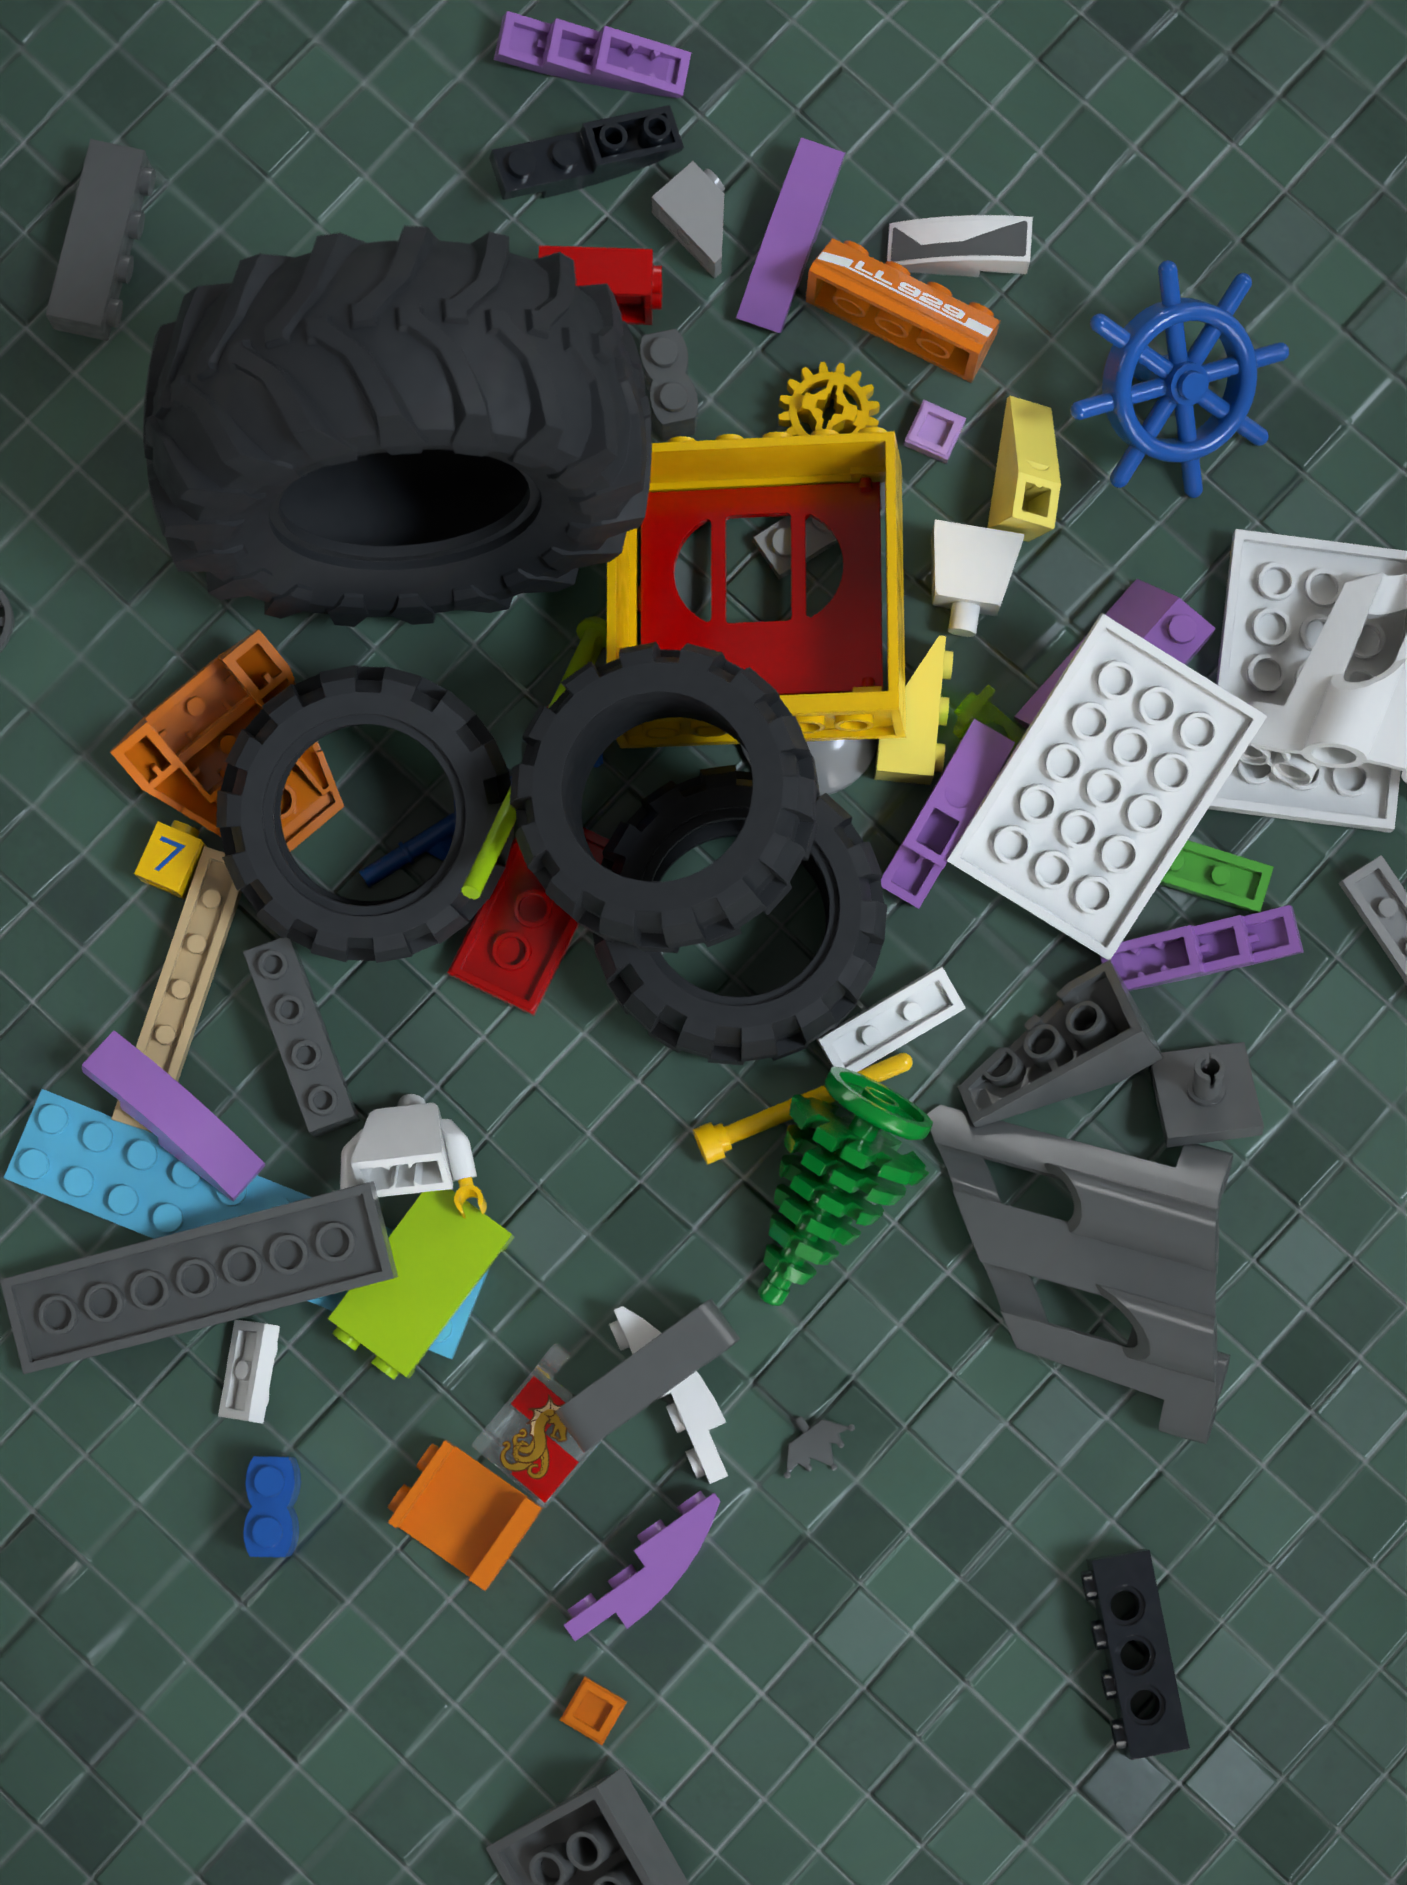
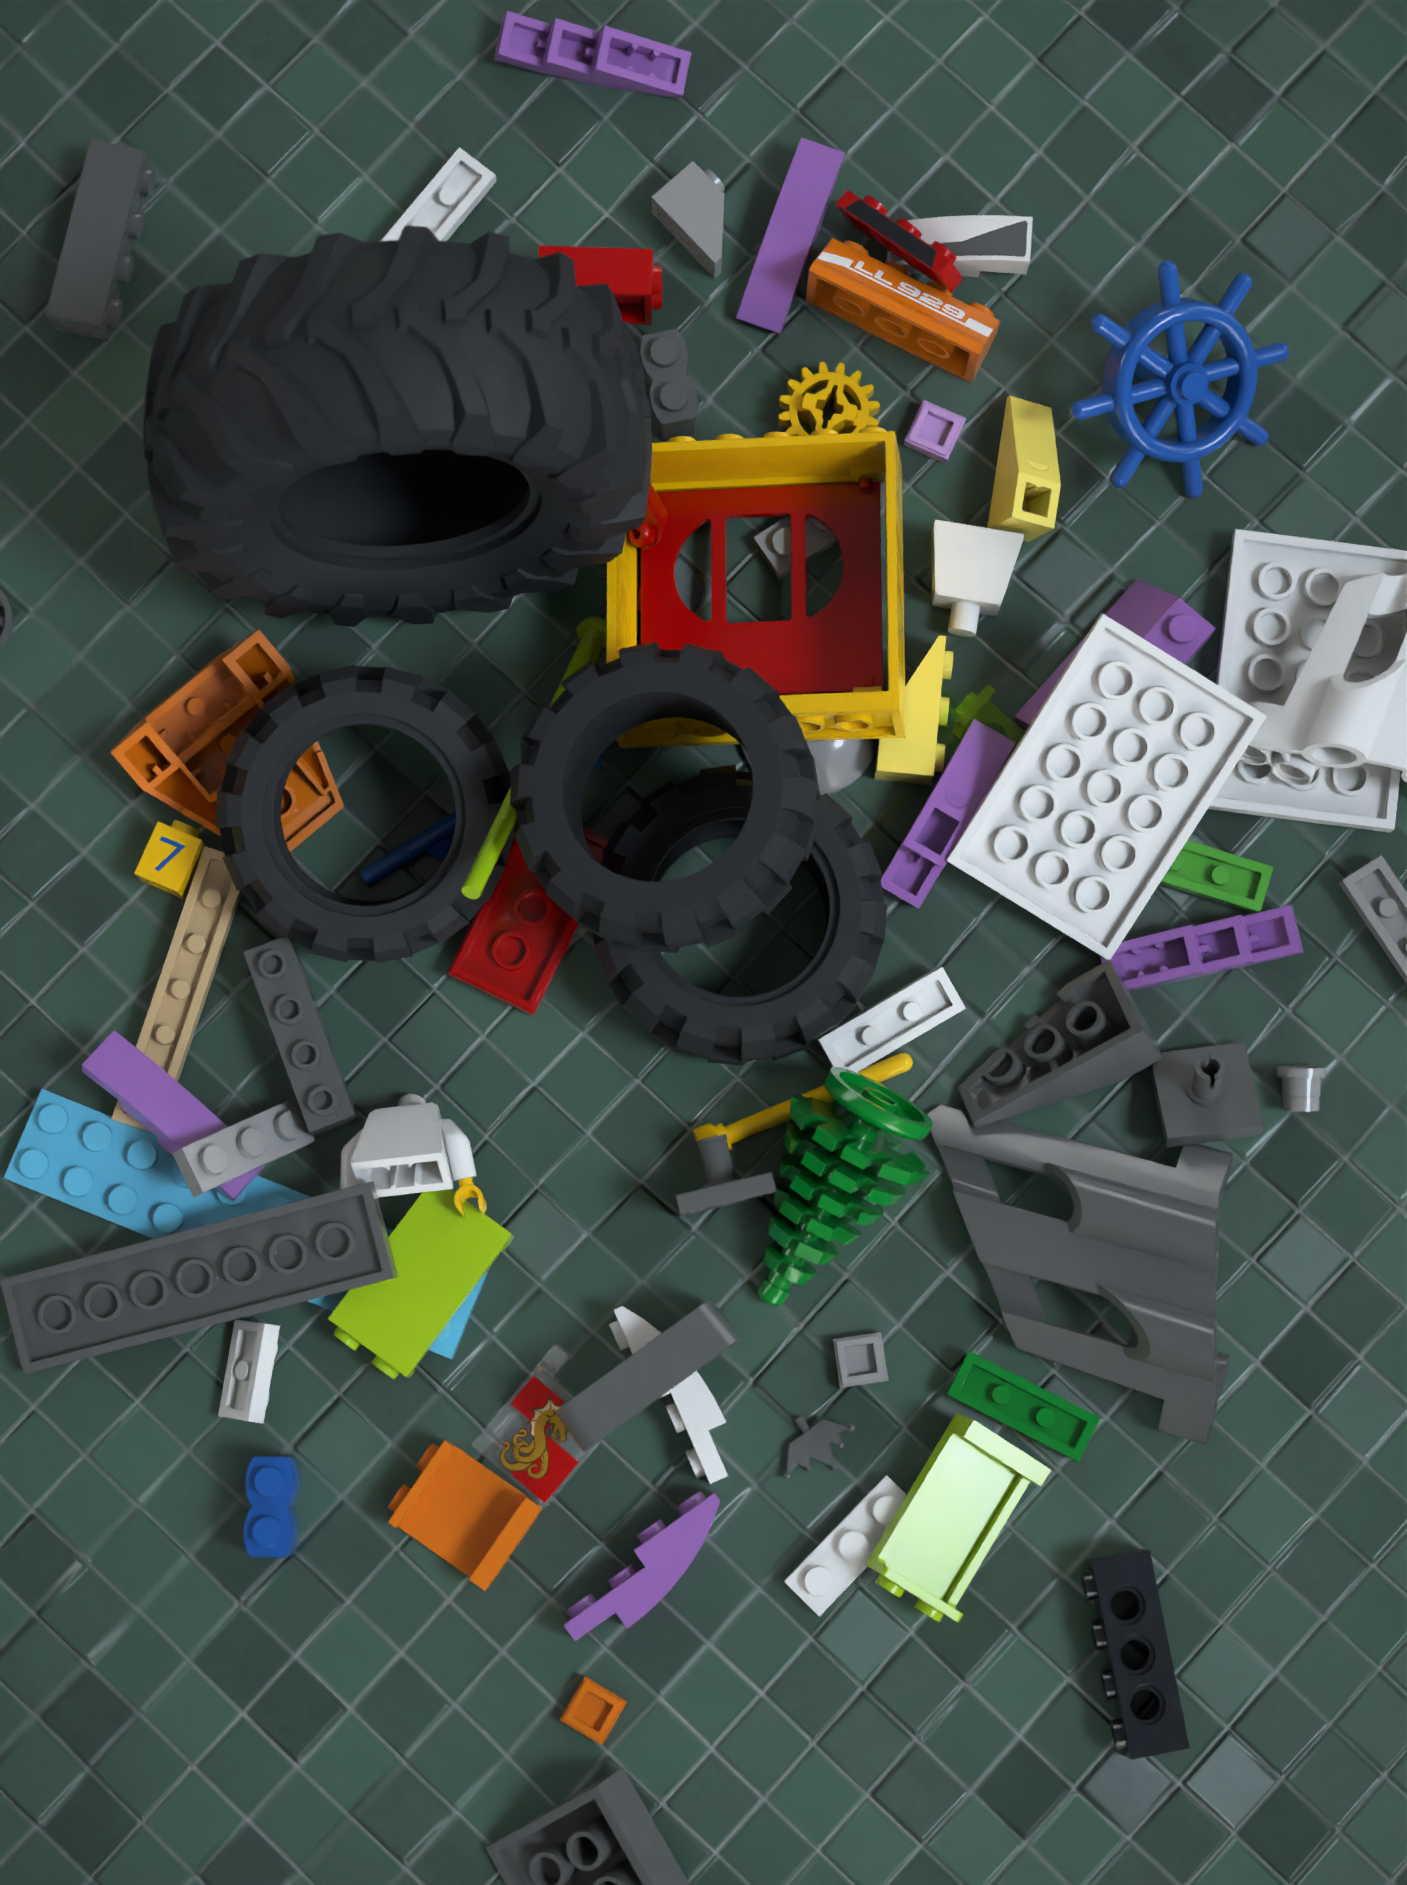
(243, 1147): none -> light grey plate
(447, 197): none -> white plate
(587, 157): black slope -> none
(653, 525): none -> red arm
(722, 1185): none -> dark grey tile
(846, 1548): none -> white plate
(860, 1360): none -> light grey tile
(901, 239): none -> red plate
(952, 1516): none -> panel
(1023, 1406): none -> green plate
(1301, 1087): none -> light grey piece

